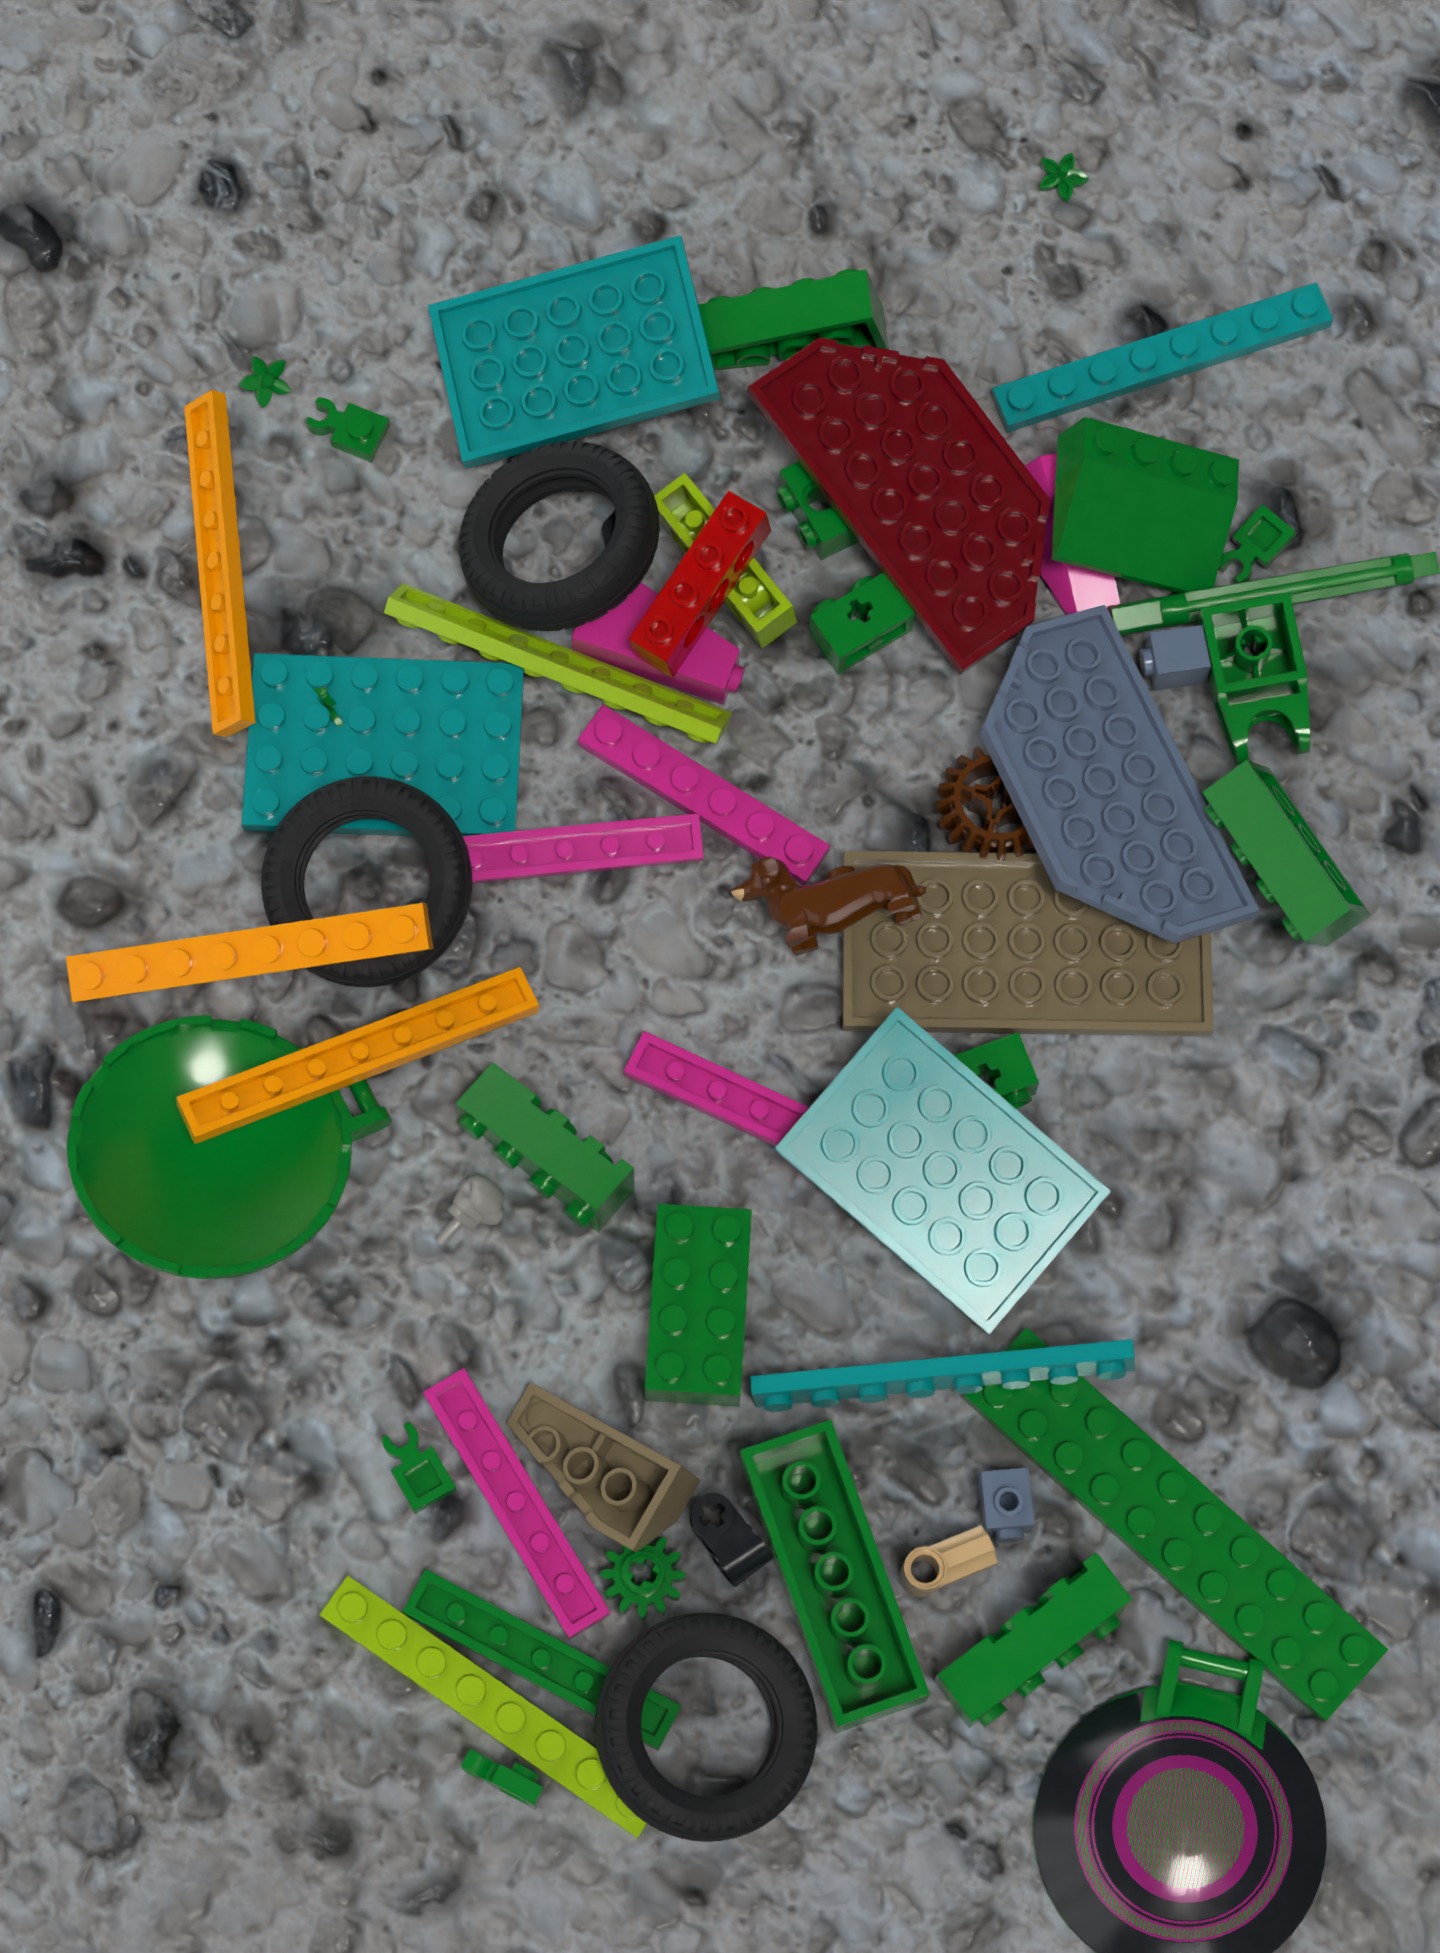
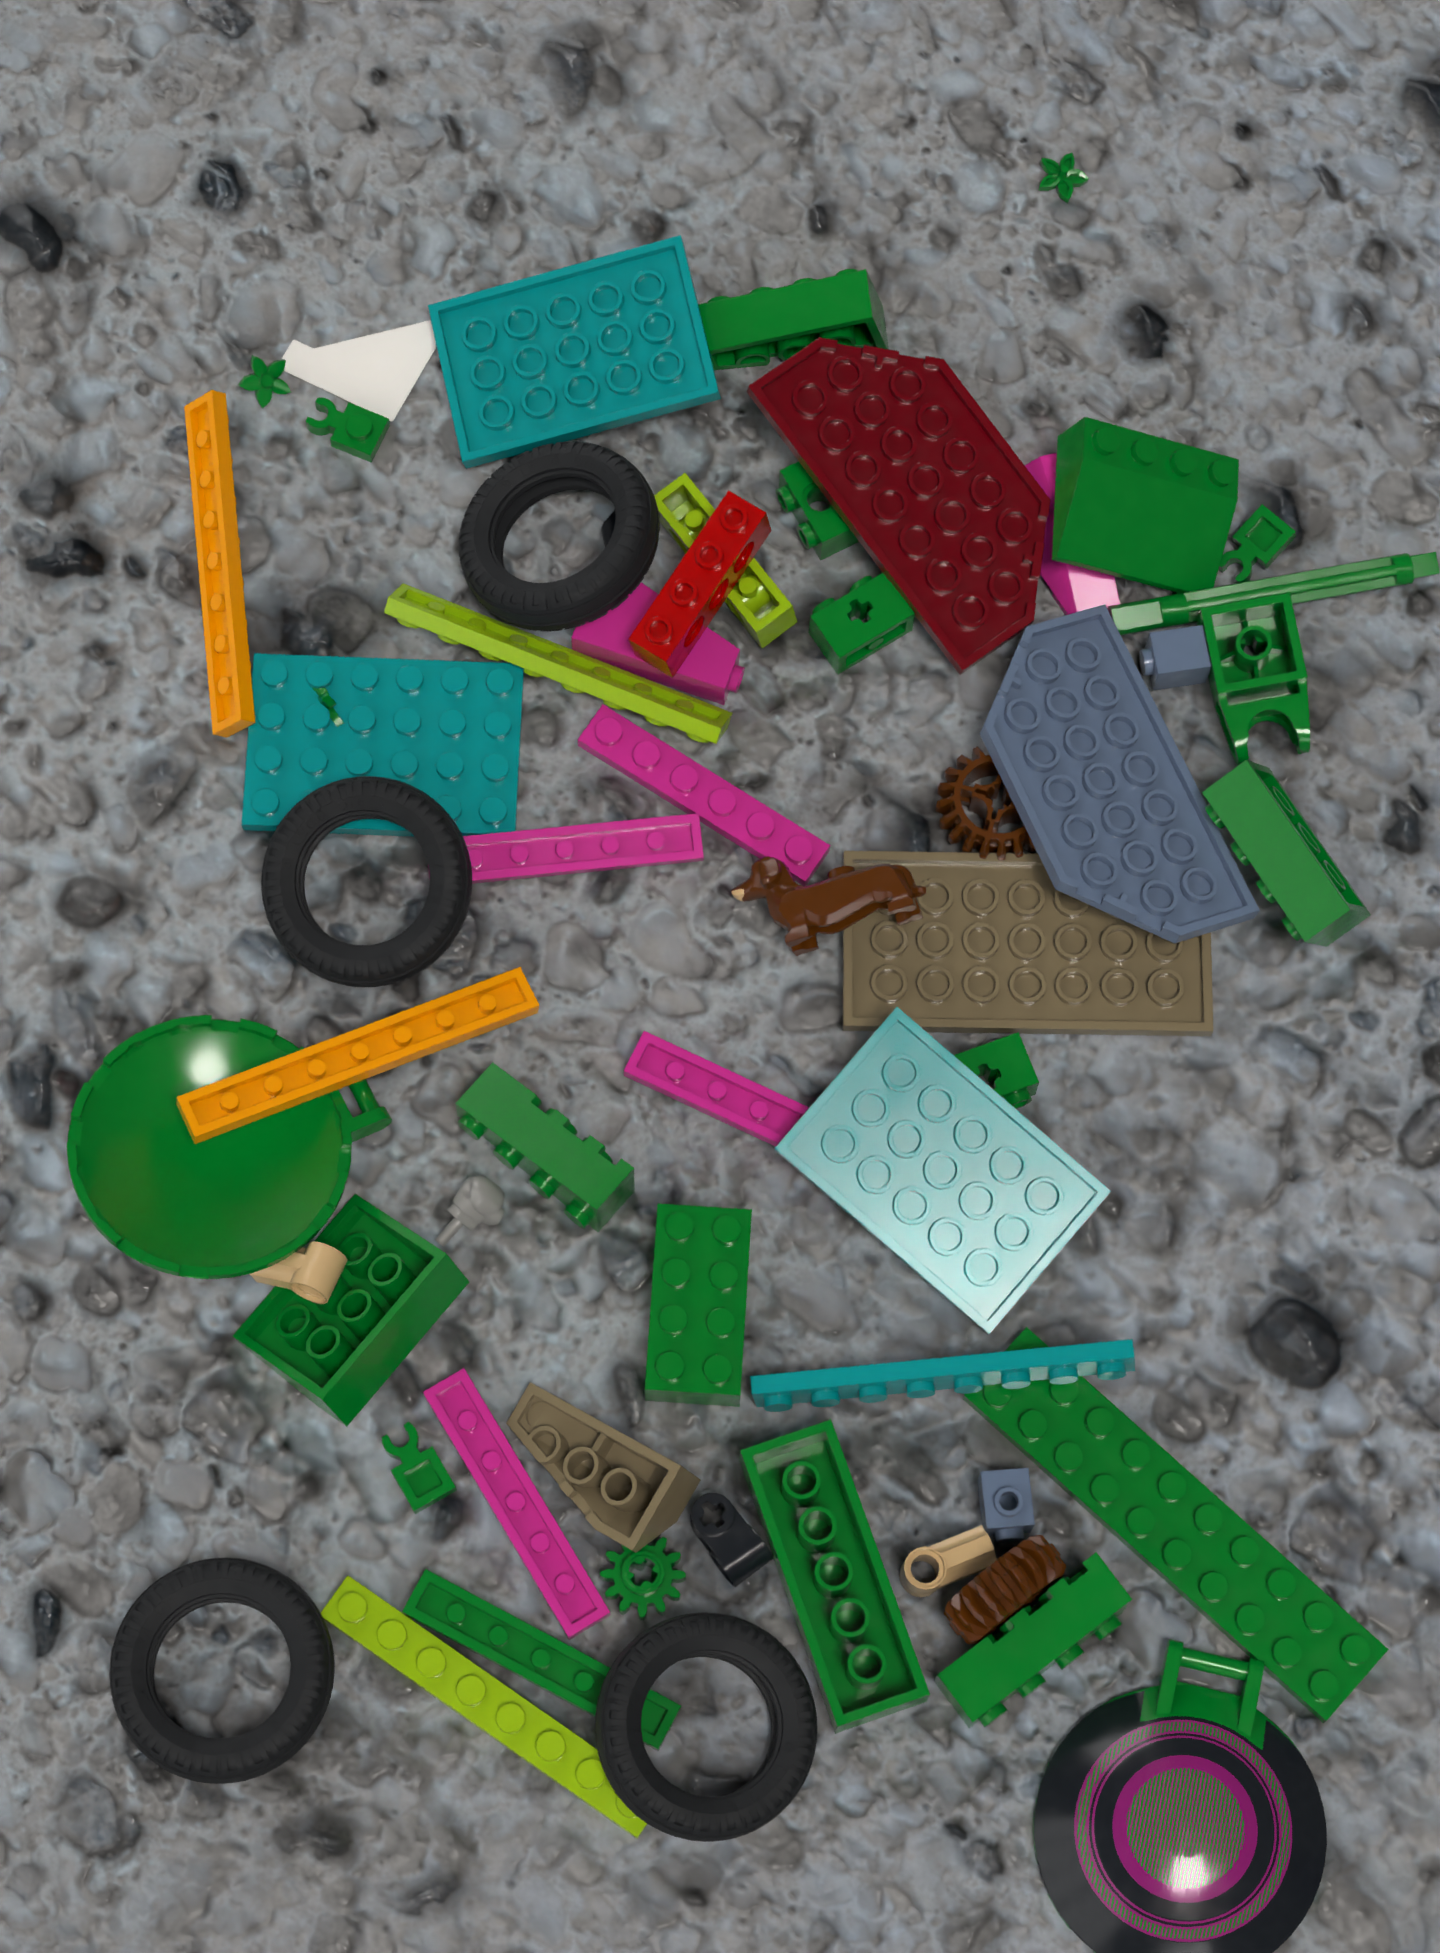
(160, 1609): none -> black tyre
(249, 952): light orange plate -> none
(308, 1272): none -> tan piece
(369, 369): none -> white sticker
(373, 1320): none -> green slope
(515, 1782): green plate -> none
(1004, 1589): none -> reddish brown gear
(1161, 357): teal plate -> none

